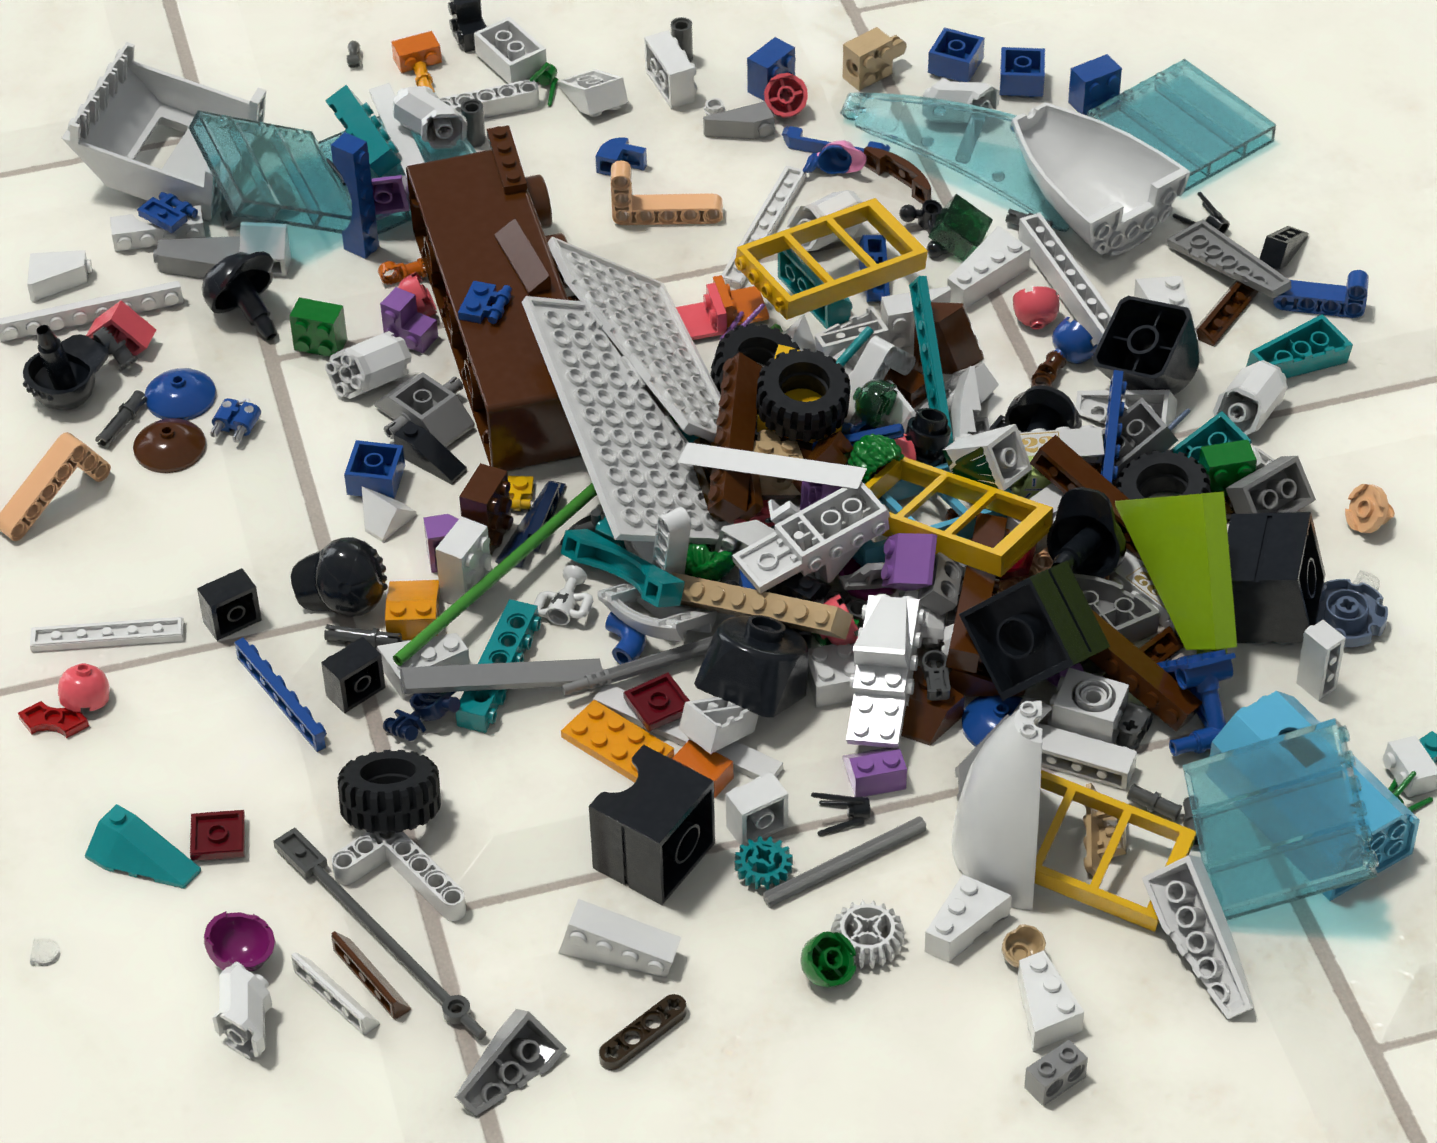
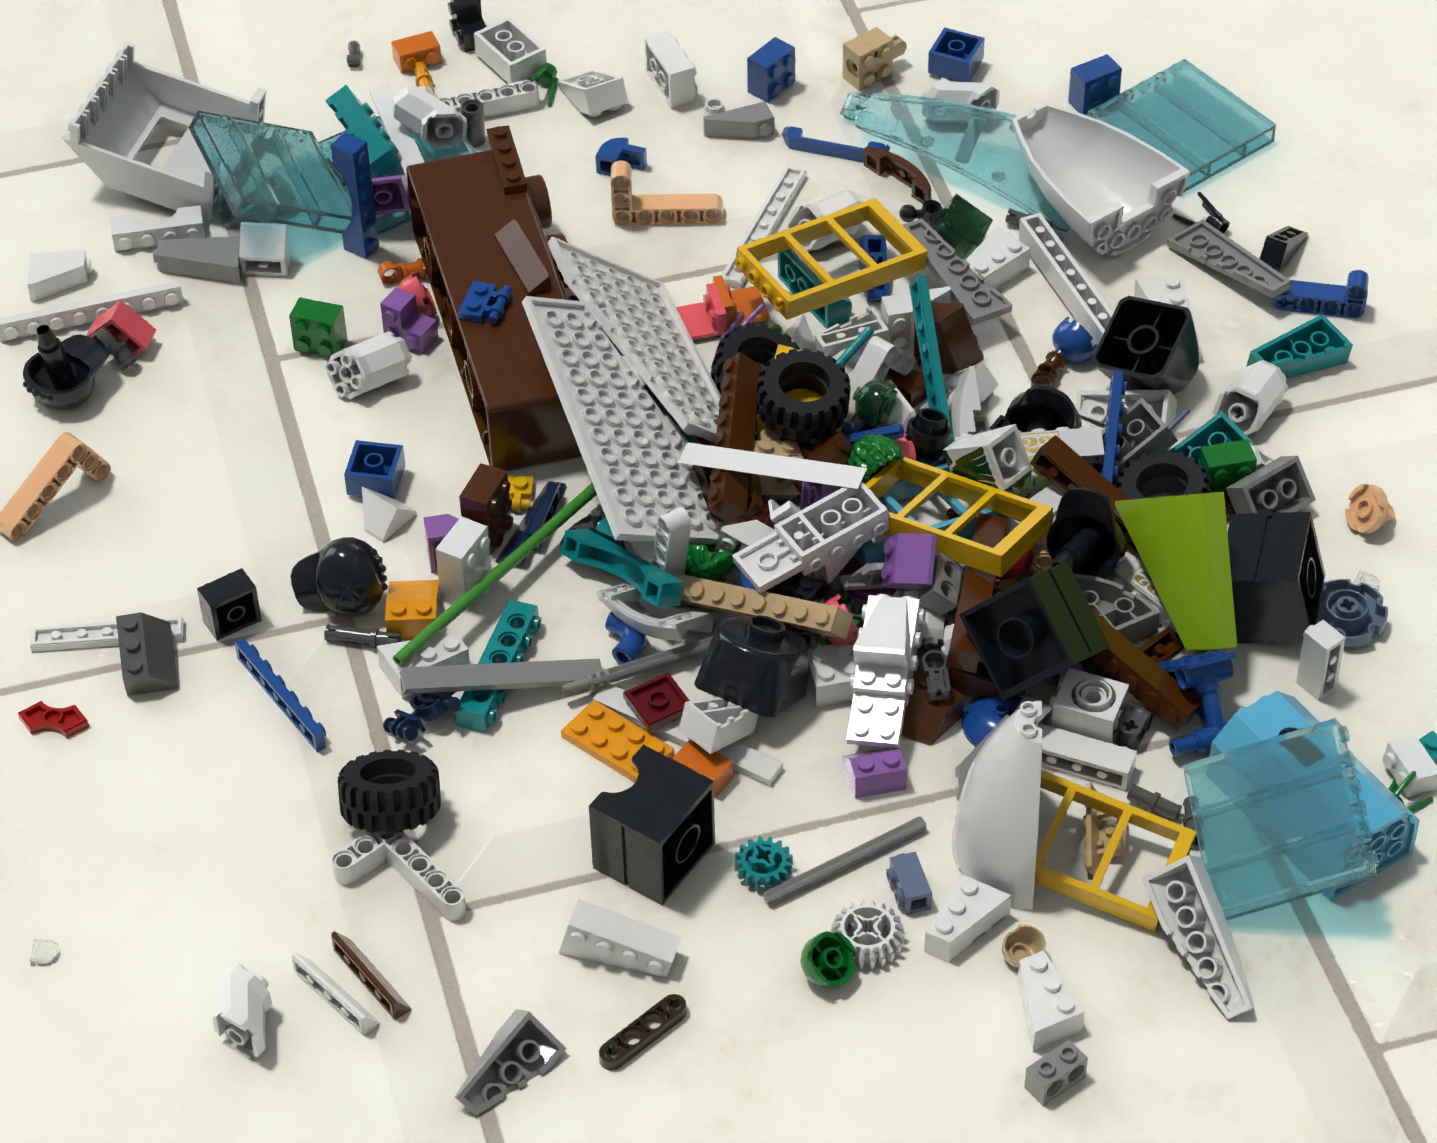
(83, 688): coral cylinder -> none
(124, 415): dark grey pin -> none
(132, 846): teal wedge -> none
(146, 653): none -> dark grey slope
(164, 215): blue plate -> none
(169, 445): reddish brown dish -> none
(180, 394): blue dish -> none
(217, 835): dark red plate -> none
(235, 416): blue piece -> none
(238, 939): magenta cylinder -> none
(239, 283): black piece -> none
(310, 861): dark grey bar -> none
(353, 674): black brick -> none
(428, 406): light grey slope -> none
(428, 453): black slope -> none
(563, 602): white piece -> none
(682, 30): dark grey pin -> none
(757, 809): white brick -> none
(786, 95): coral cylinder -> none
(836, 158): blue hair -> none
(856, 807): black plant -> none
(910, 883): none -> sand blue brick
(966, 286): none -> light grey wing
(1022, 71): blue brick -> none
(1036, 307): coral cylinder -> none
(1225, 312): reddish brown slope -> none

